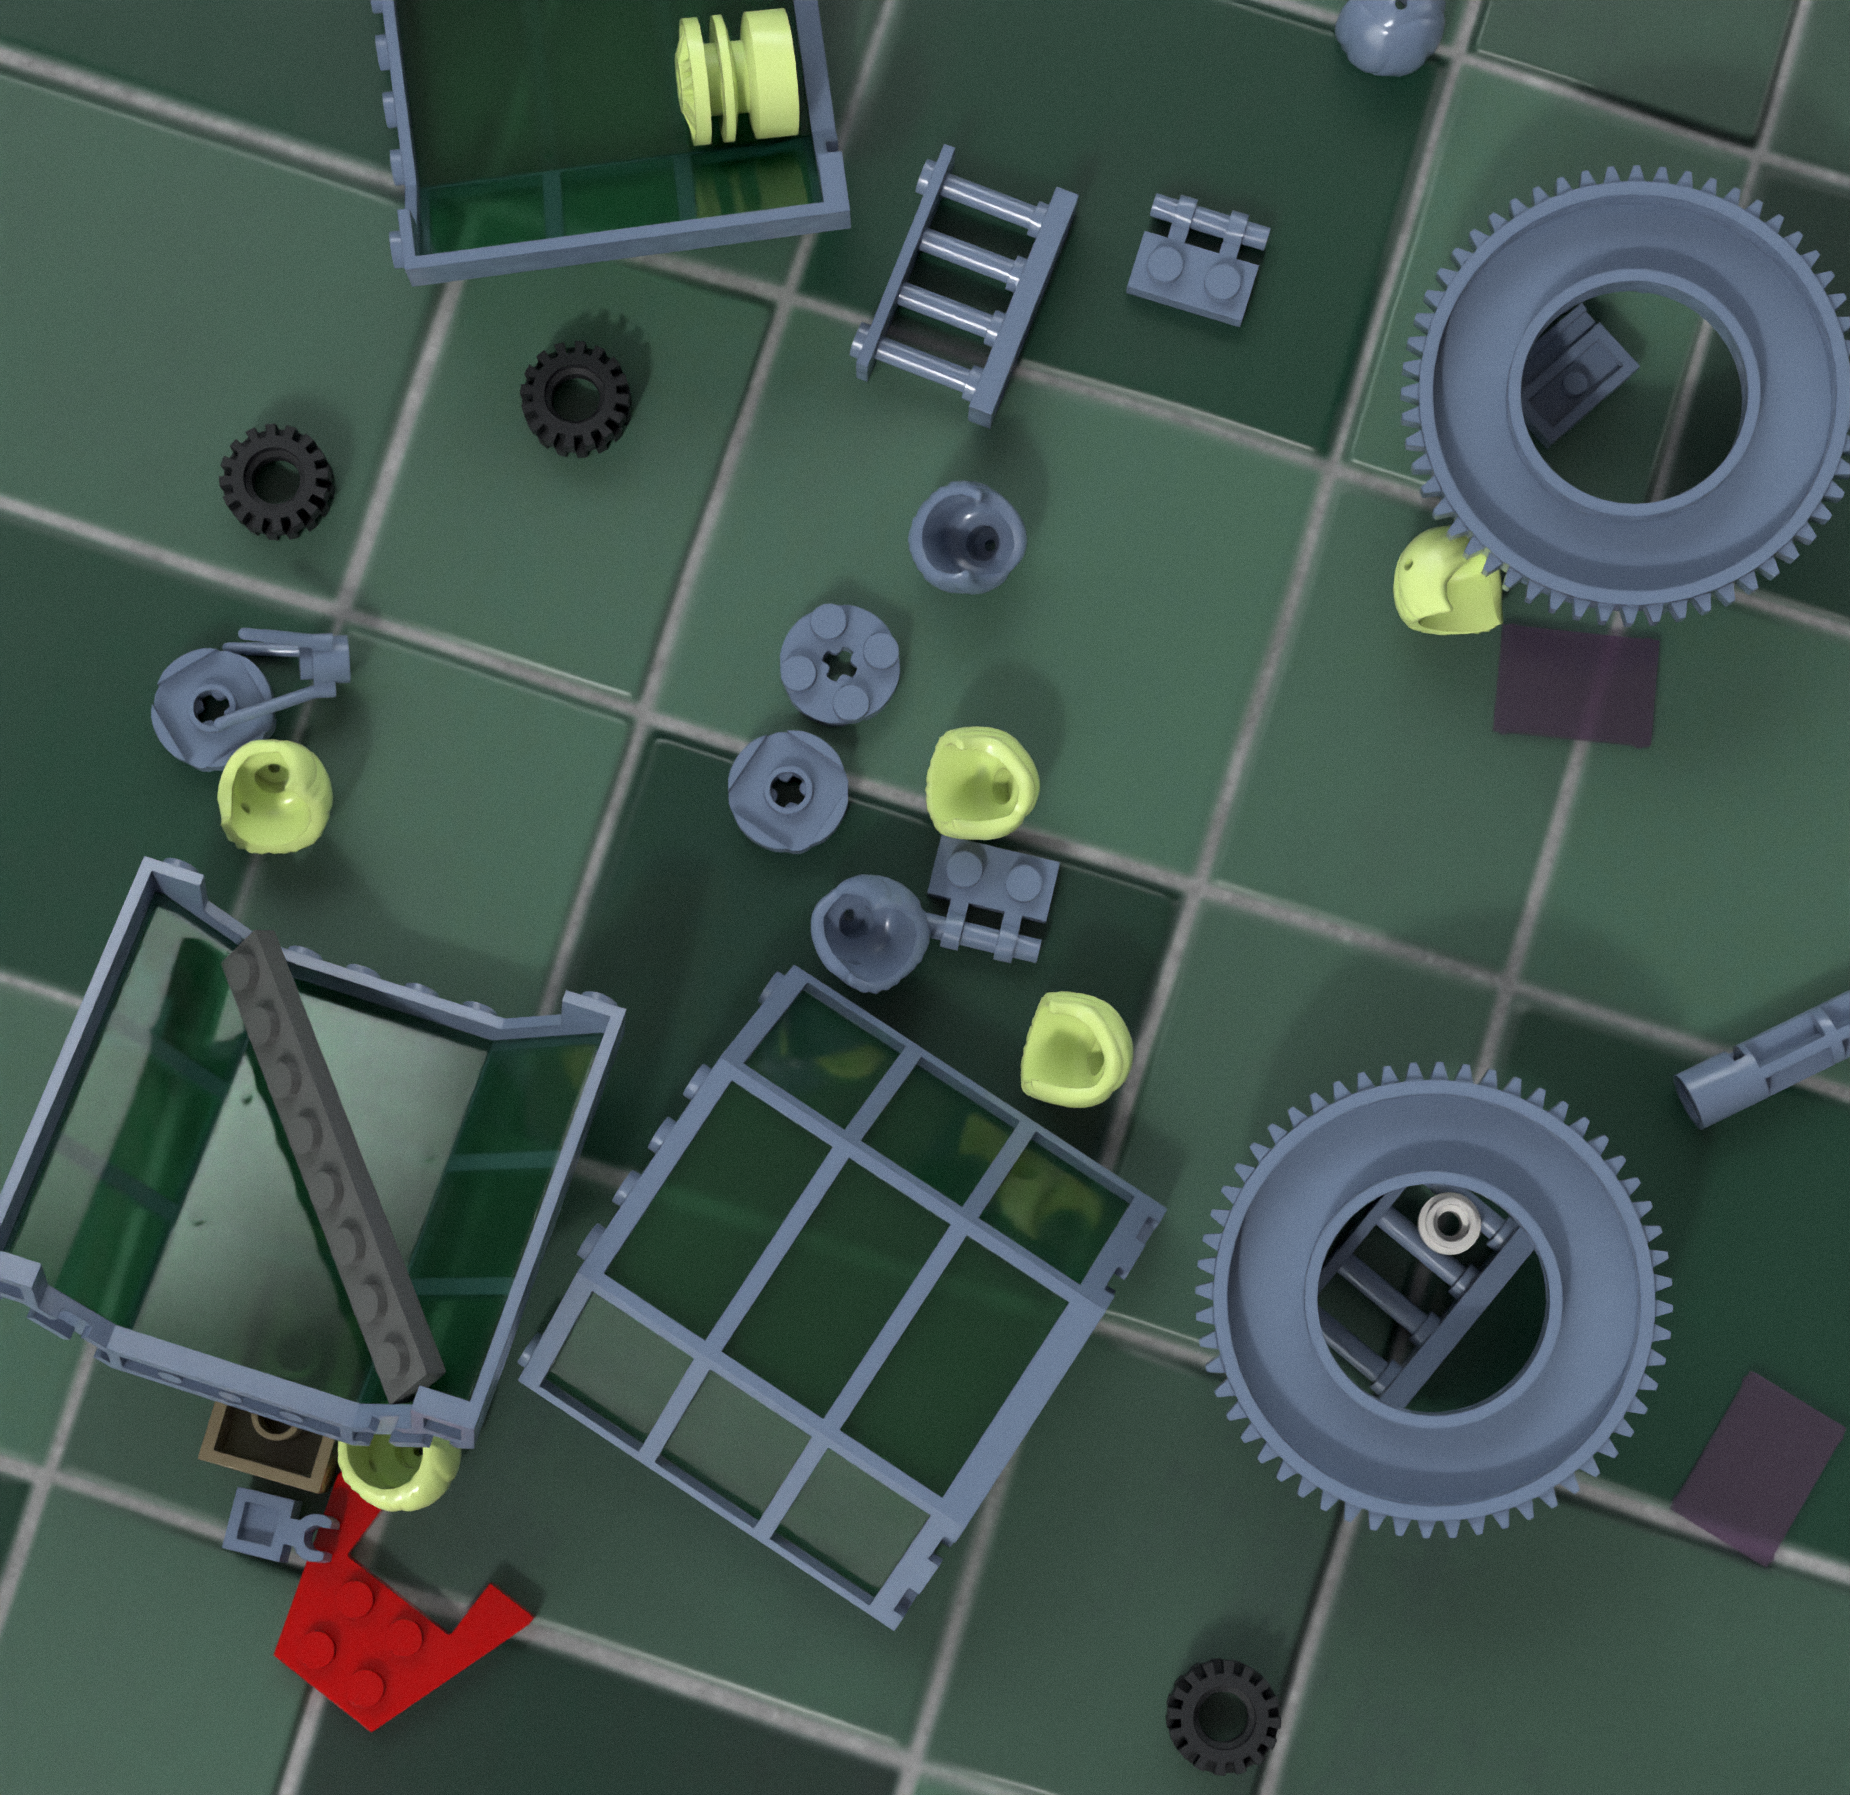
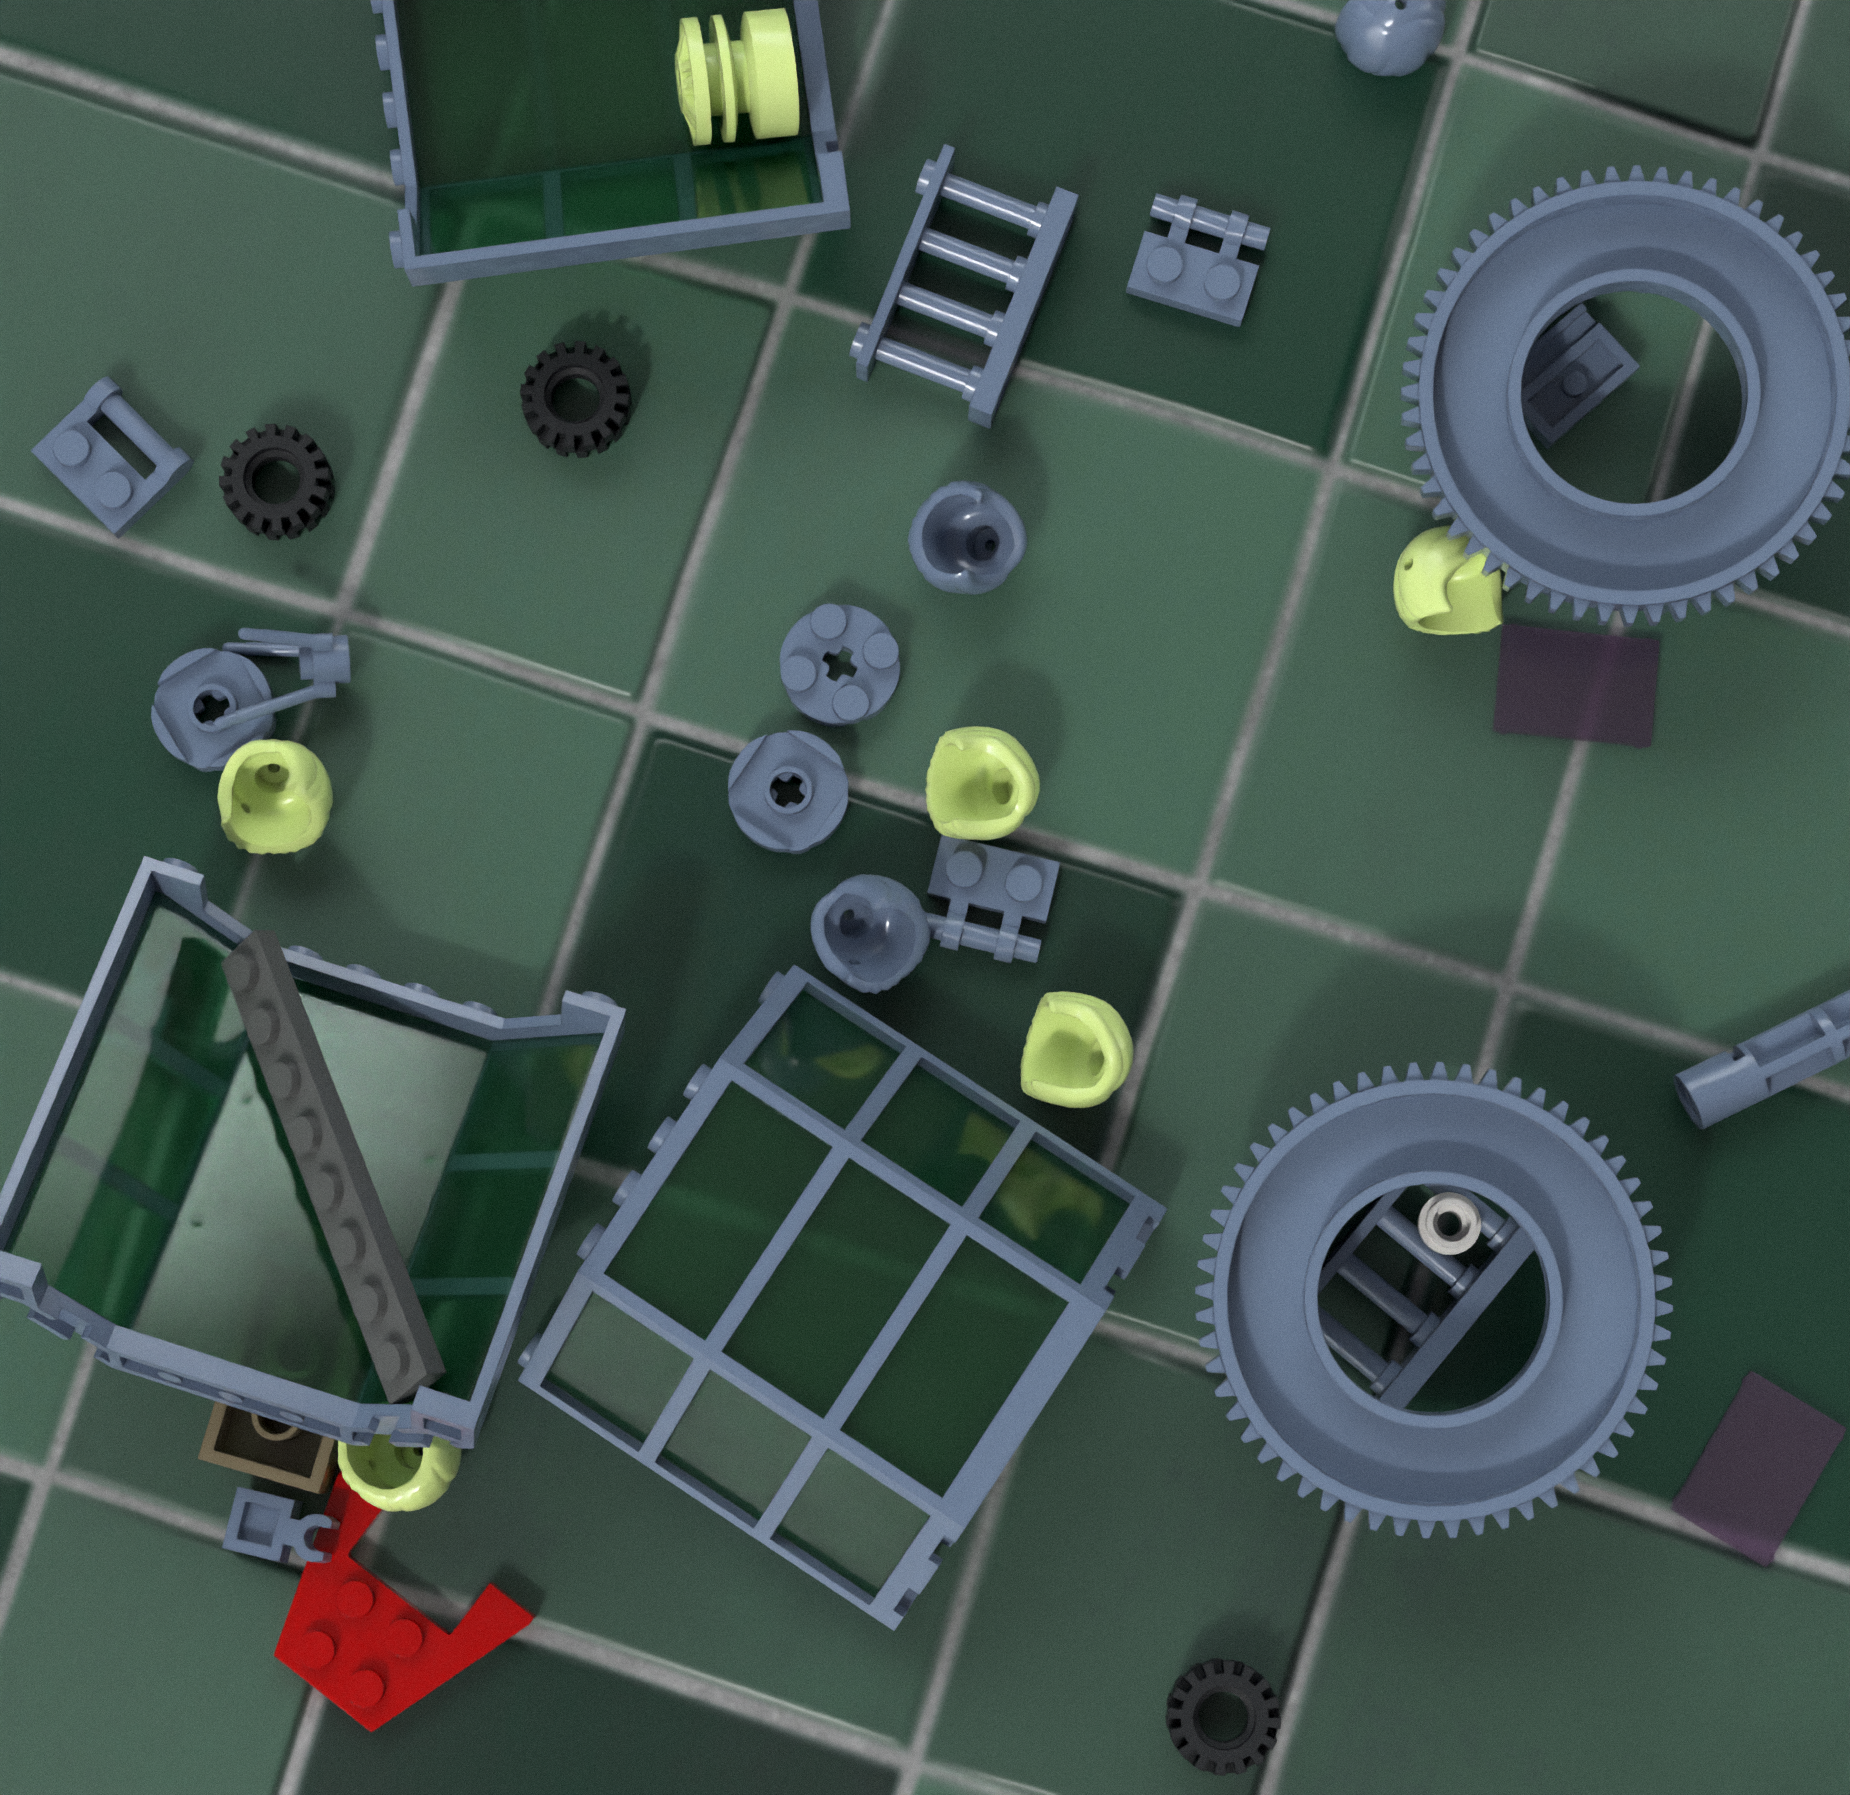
(98, 471): none -> sand blue plate

